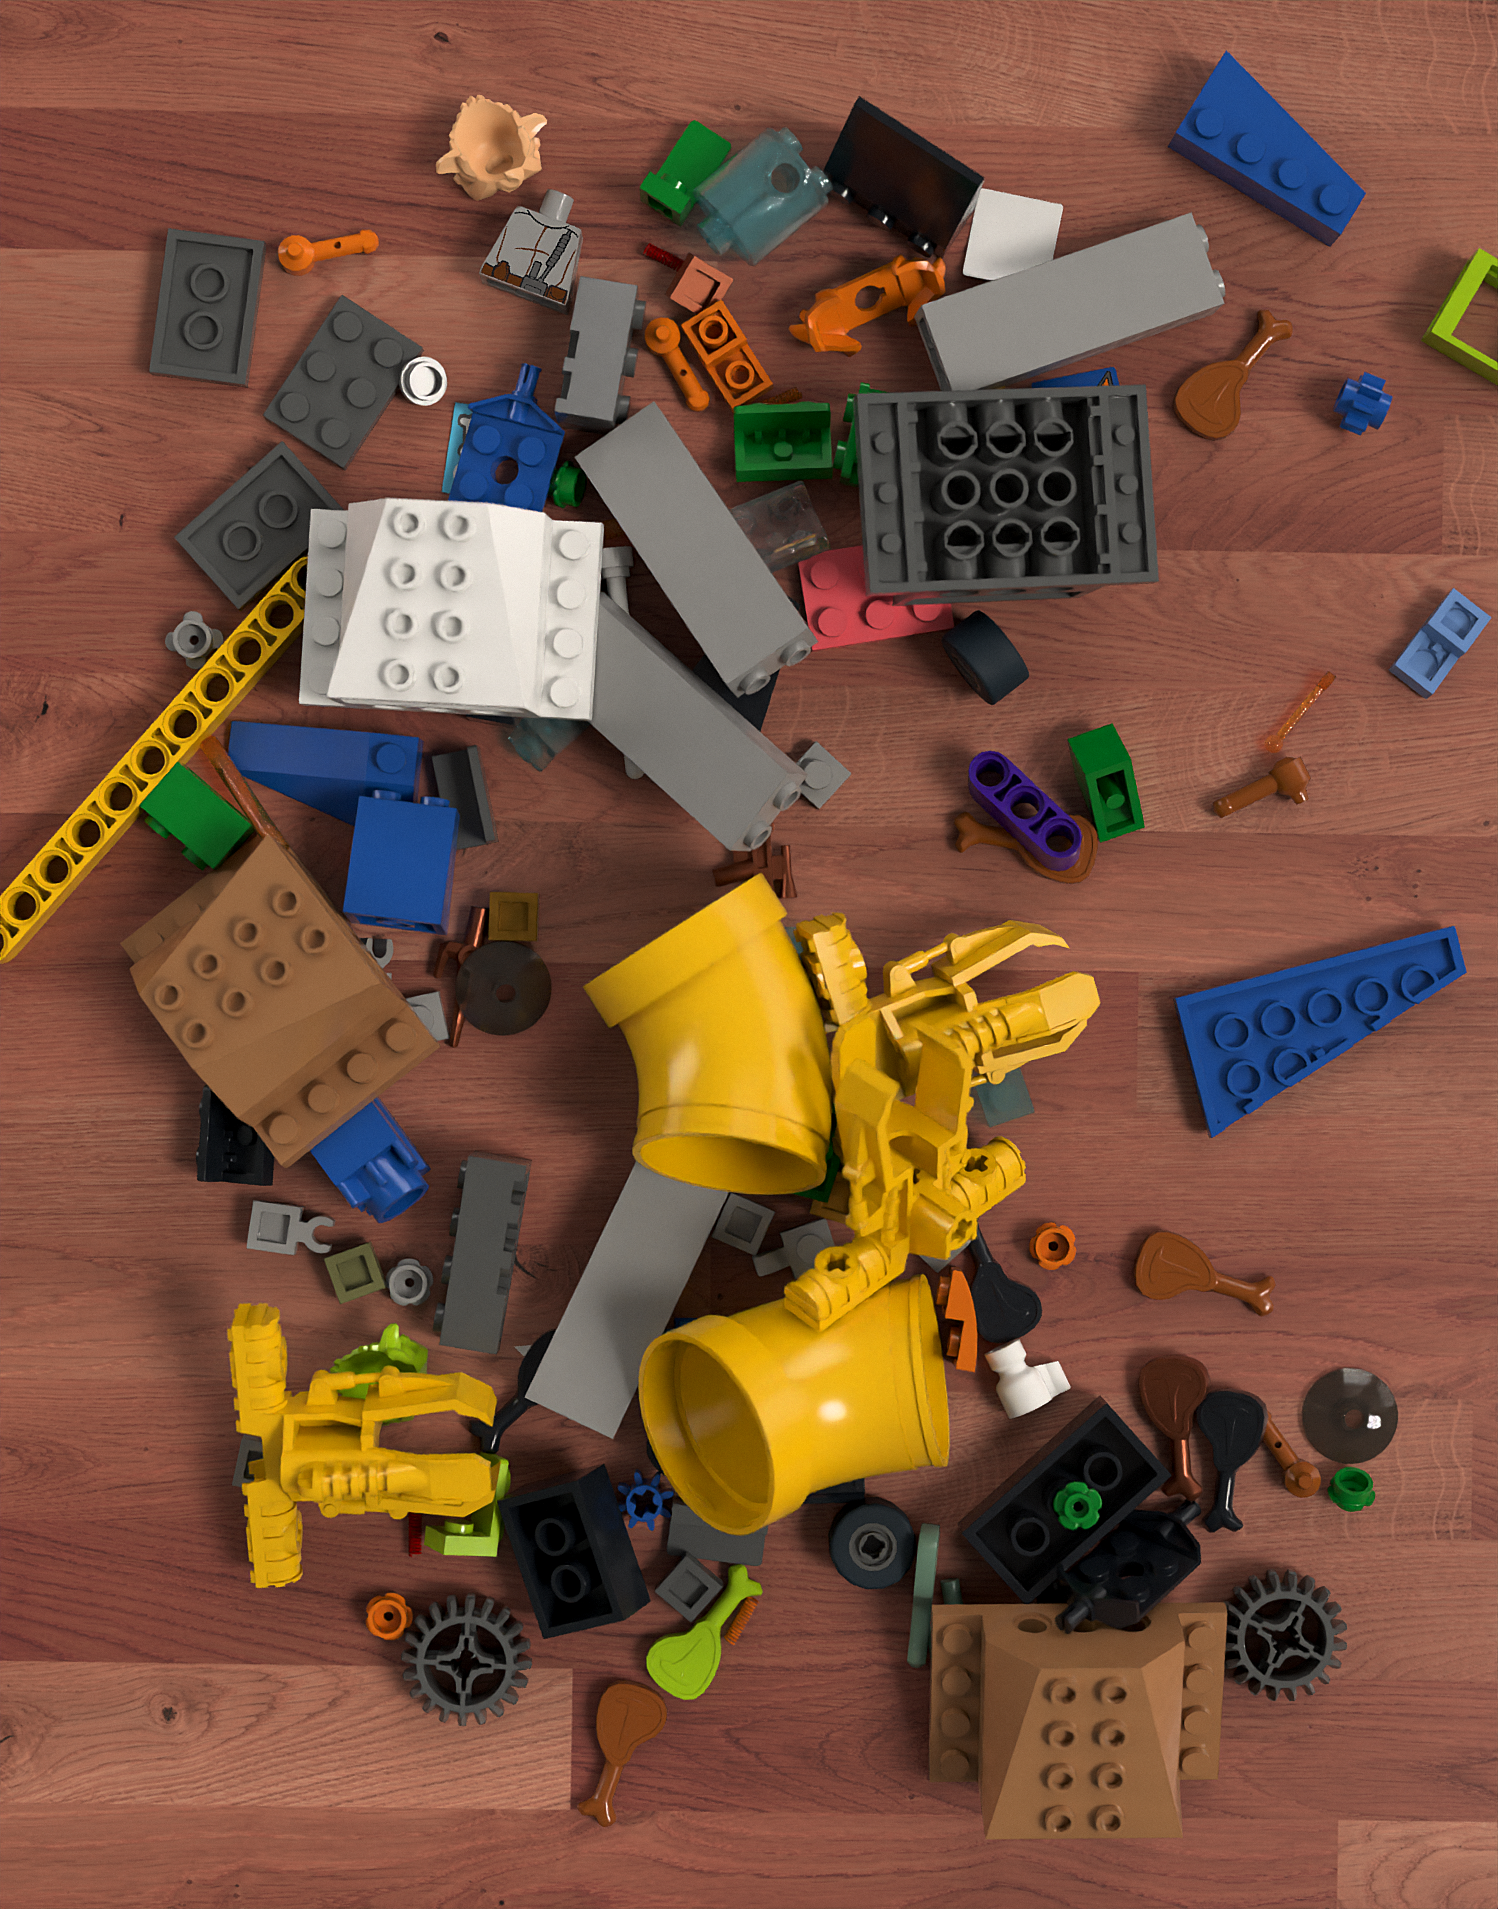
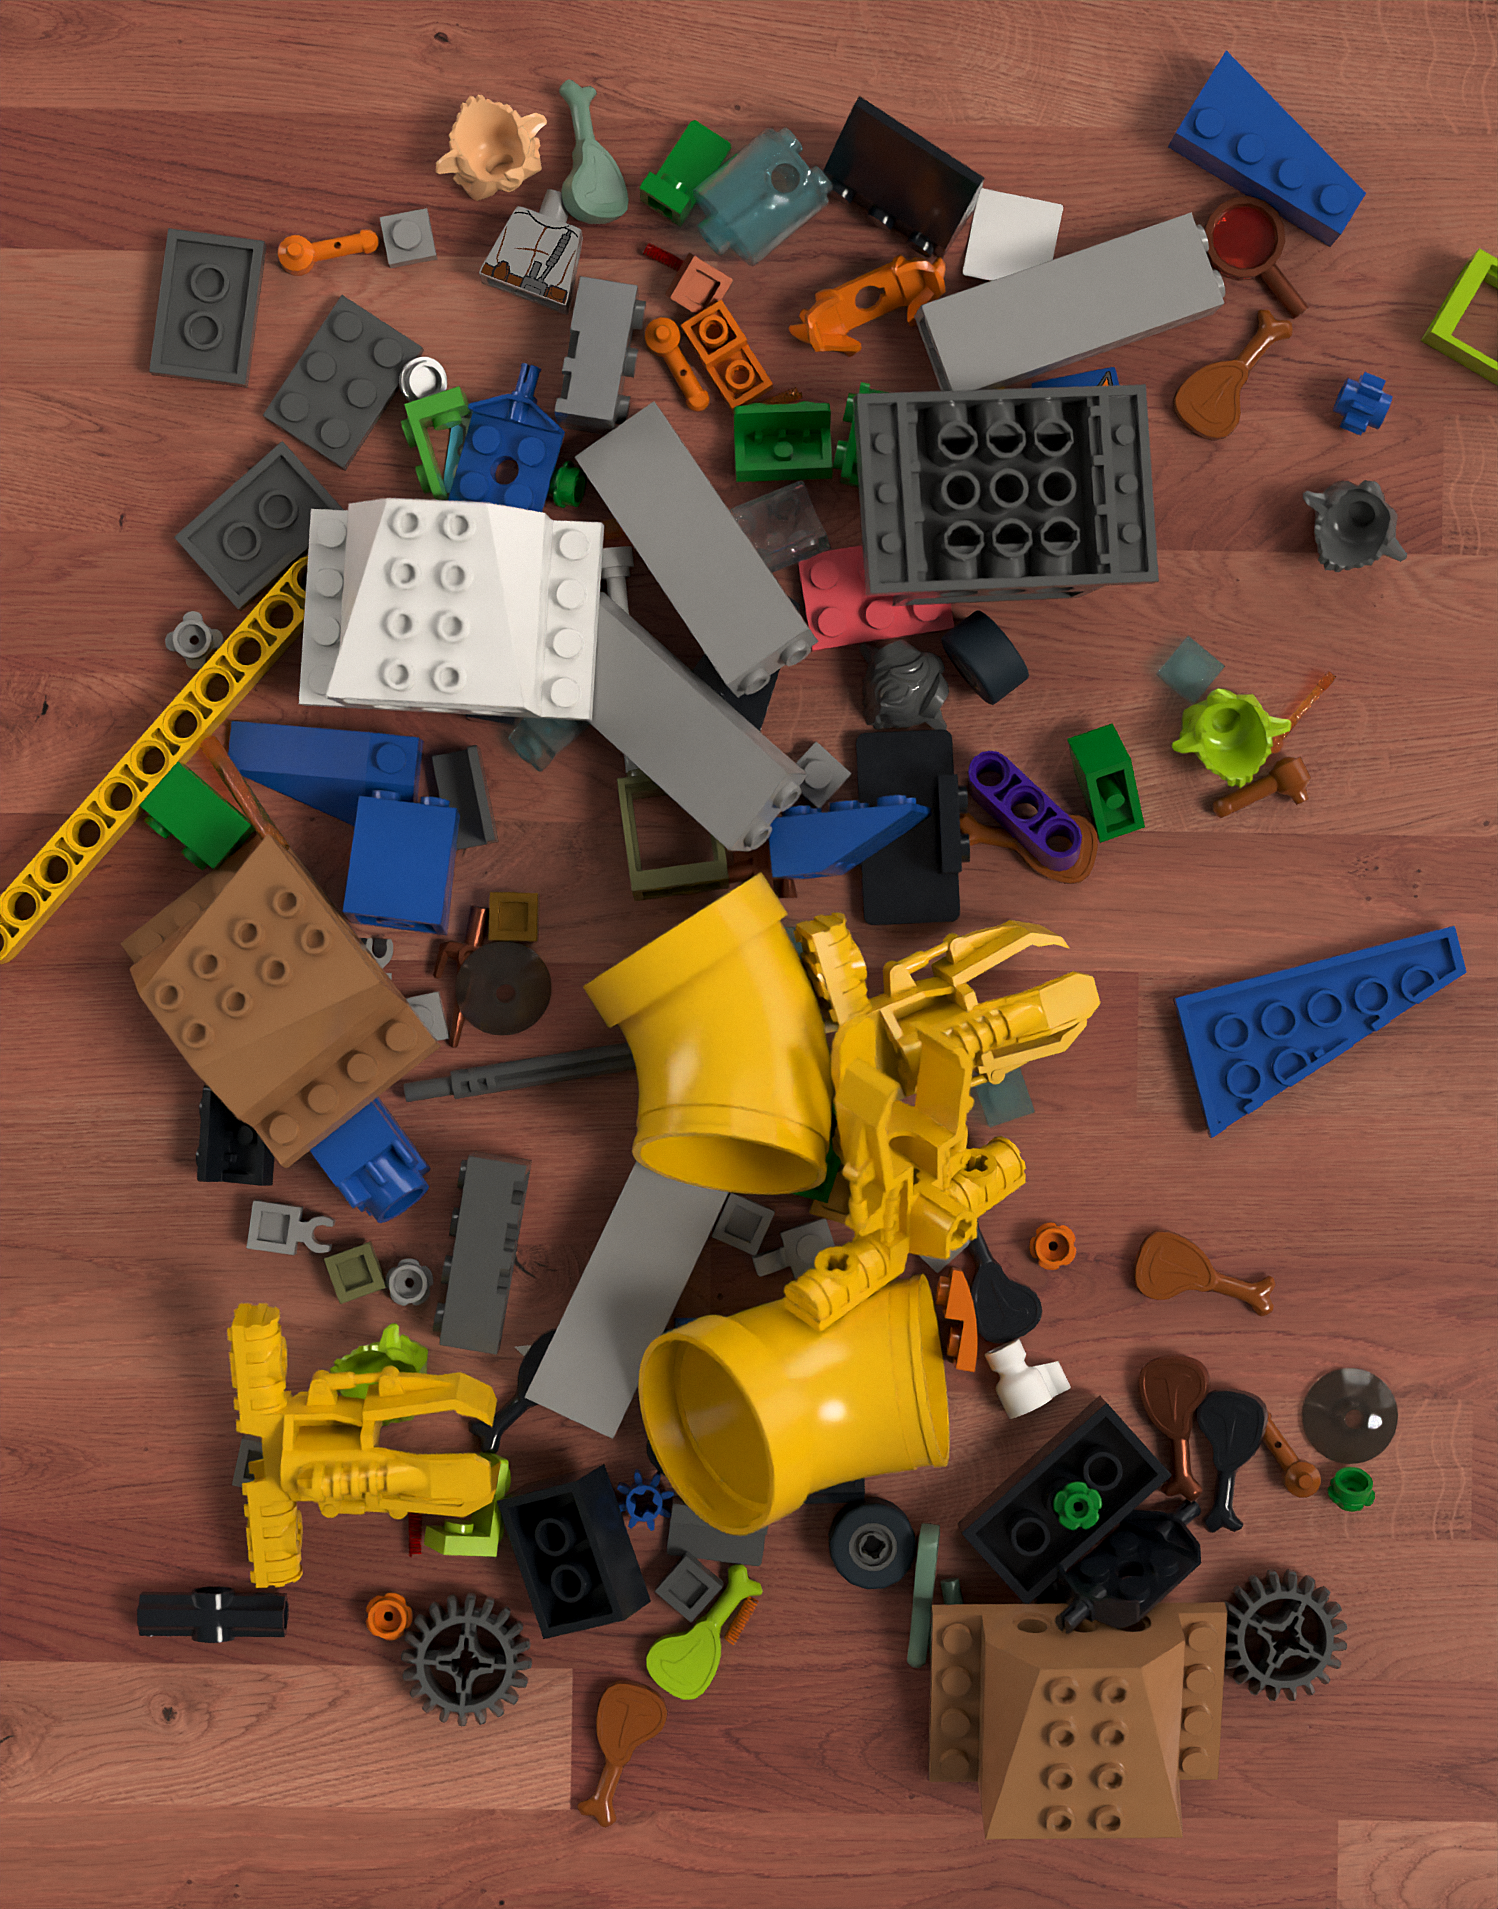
(213, 1614): none -> black piece
(408, 238): none -> light grey plate
(442, 412): none -> bright green bracket
(524, 1073): none -> dark grey axle
(595, 185): none -> sand green piece
(668, 880): none -> olive window
(833, 842): none -> blue slope
(903, 686): none -> dark grey hair
(918, 872): none -> black bracket
(1190, 670): none -> clear light blue plate
(1229, 735): none -> lime hair
(1247, 242): none -> piece
(1353, 525): none -> dark grey hair
(1439, 643): medium blue slope -> none

